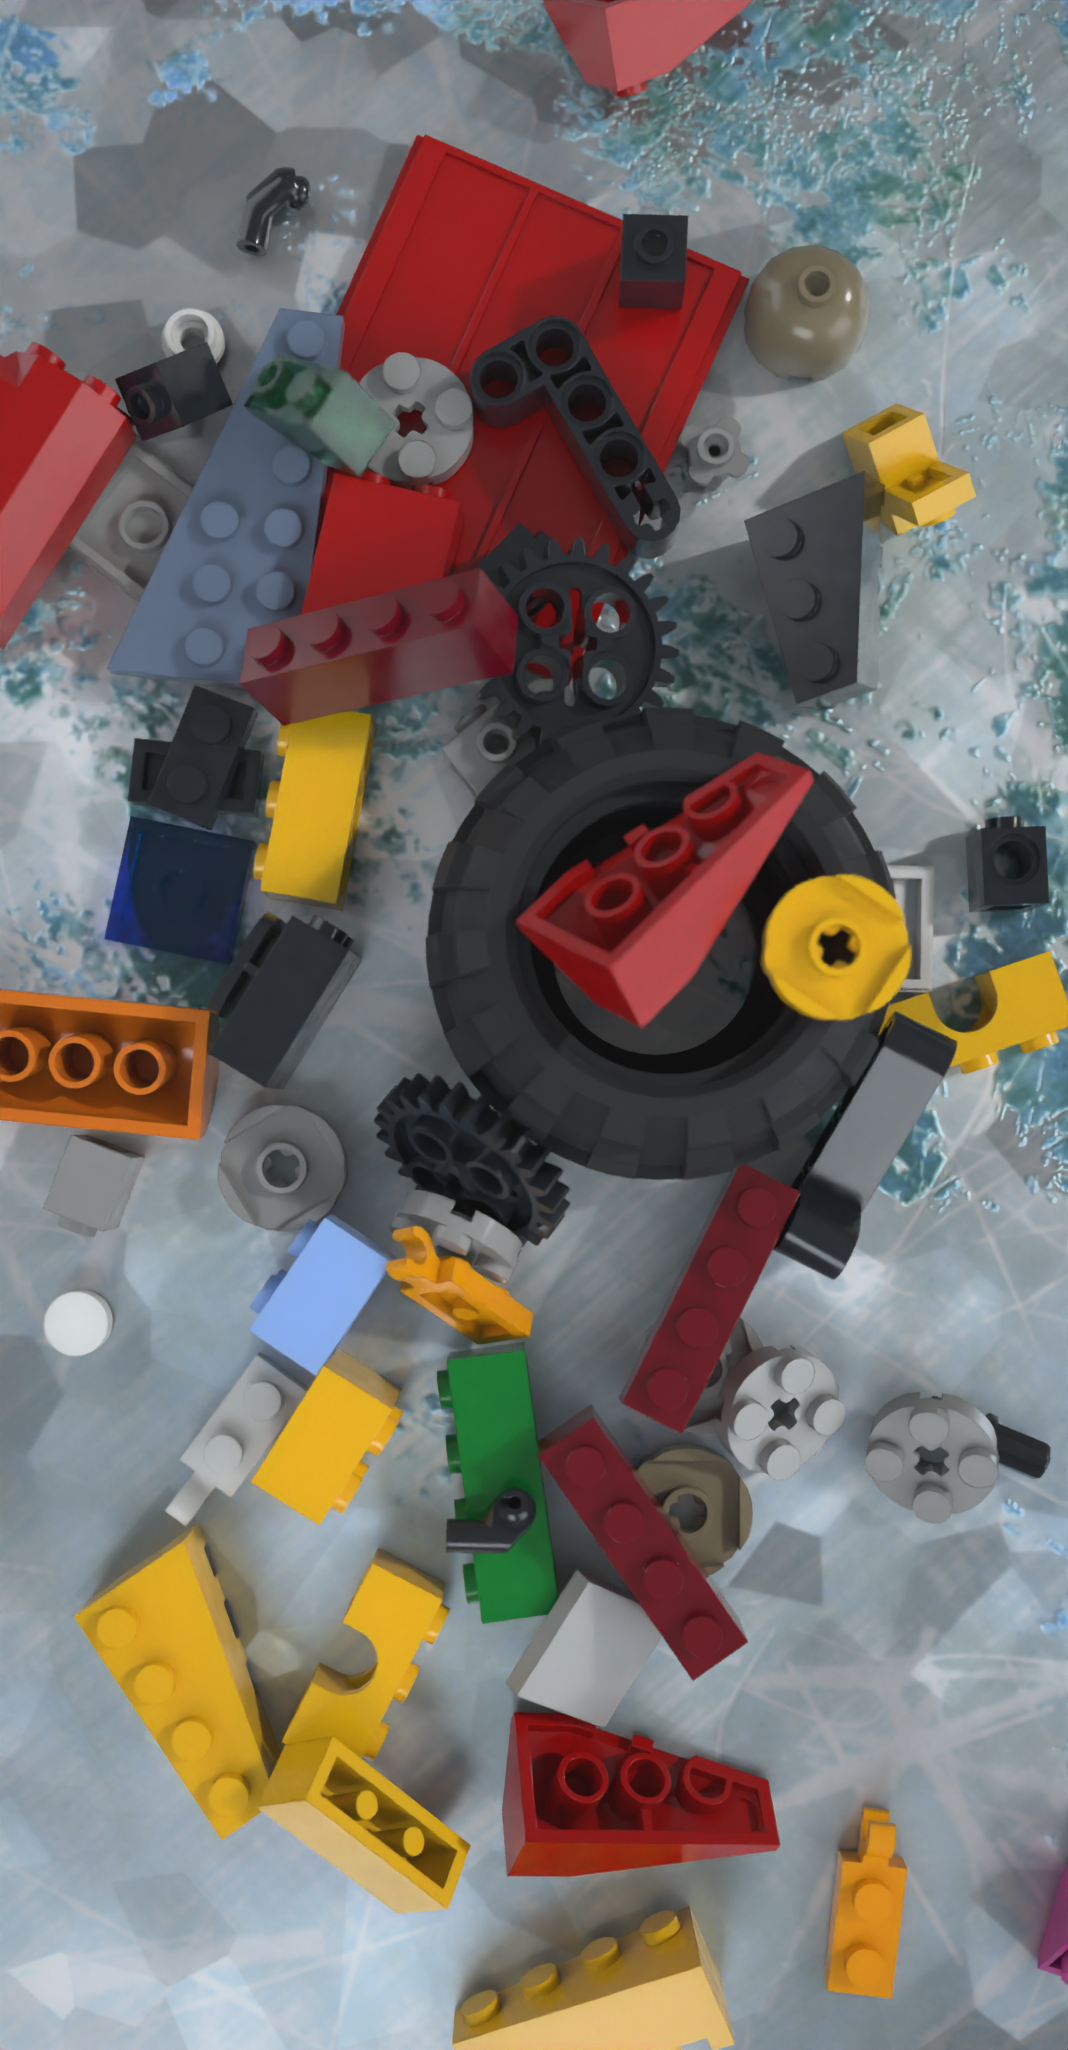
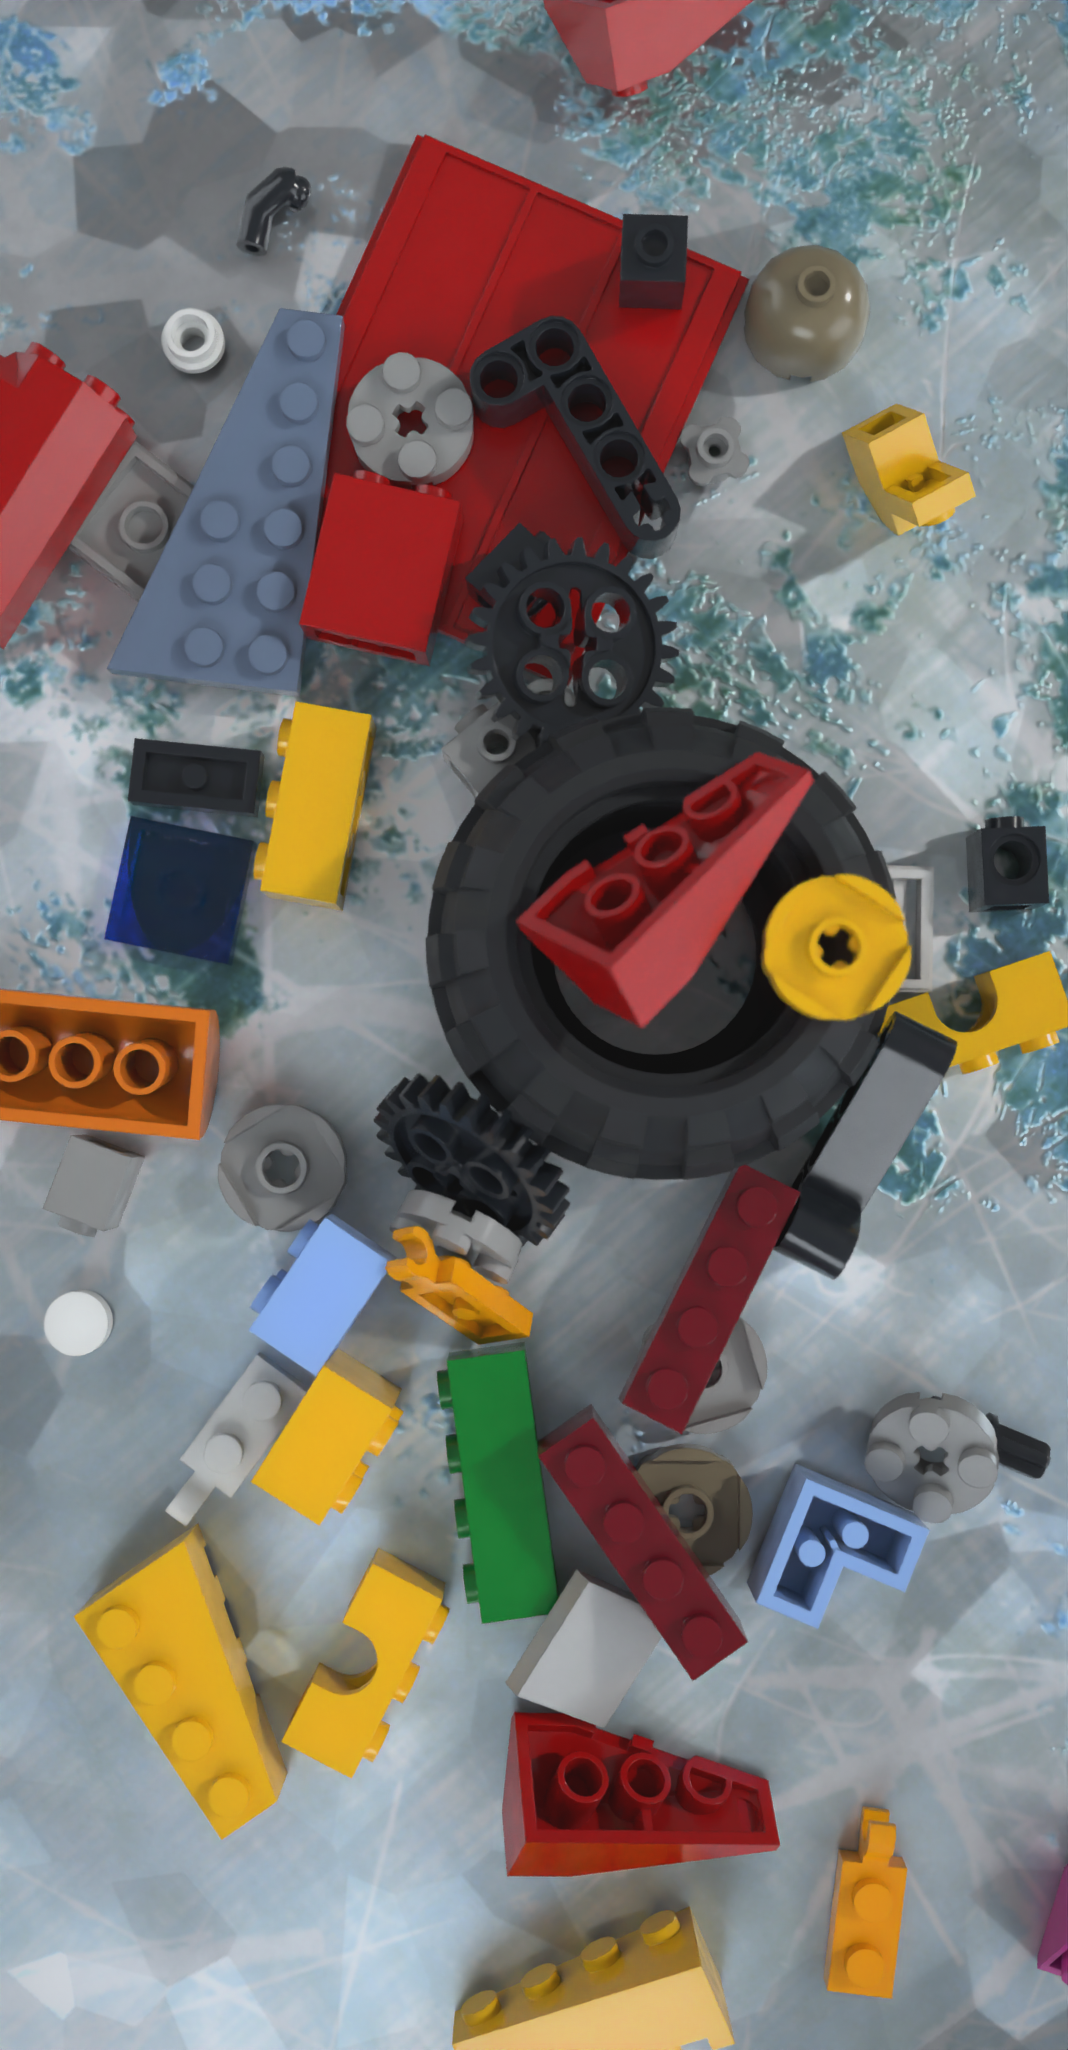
(174, 392): black brick -> none
(203, 758): black plate -> none
(280, 995): black brick -> none
(320, 412): slope -> none
(364, 1826): yellow brick -> none
(381, 648): dark red brick -> none
(497, 1529): black arm -> none
(803, 1427): light grey plate -> none
(819, 1532): none -> light blue brick
(822, 587): black wedge -> none

